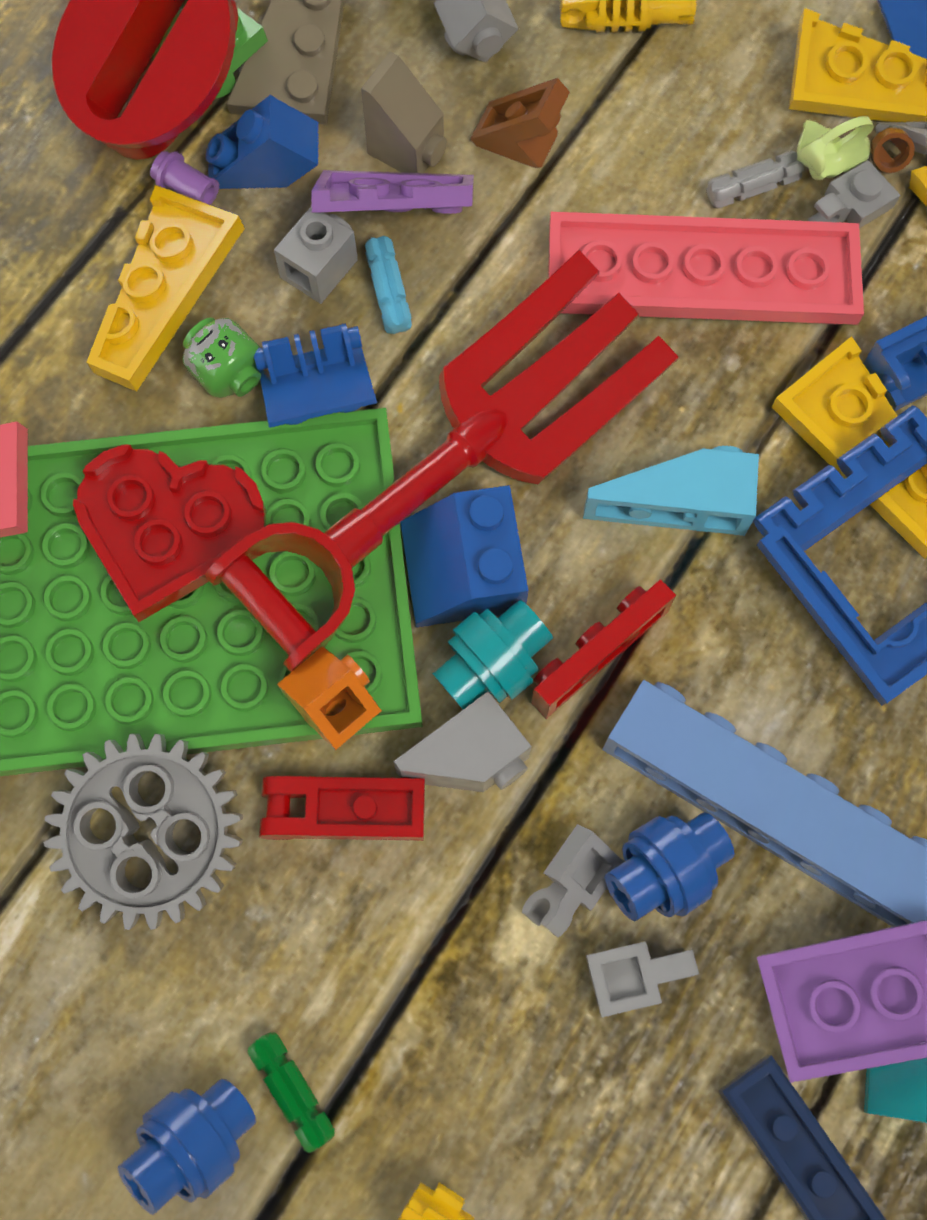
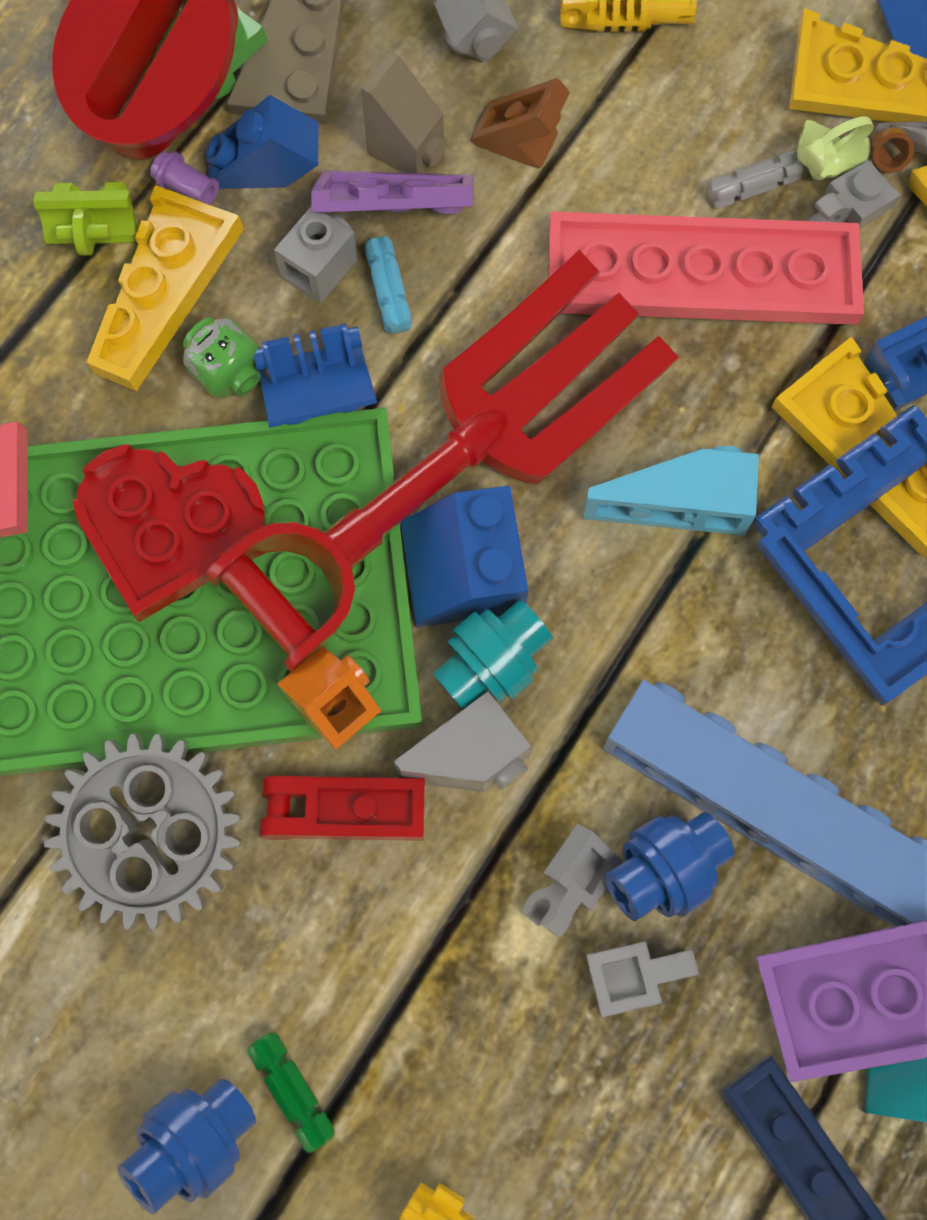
(86, 216): none -> lime hips
(600, 646): red plate -> none

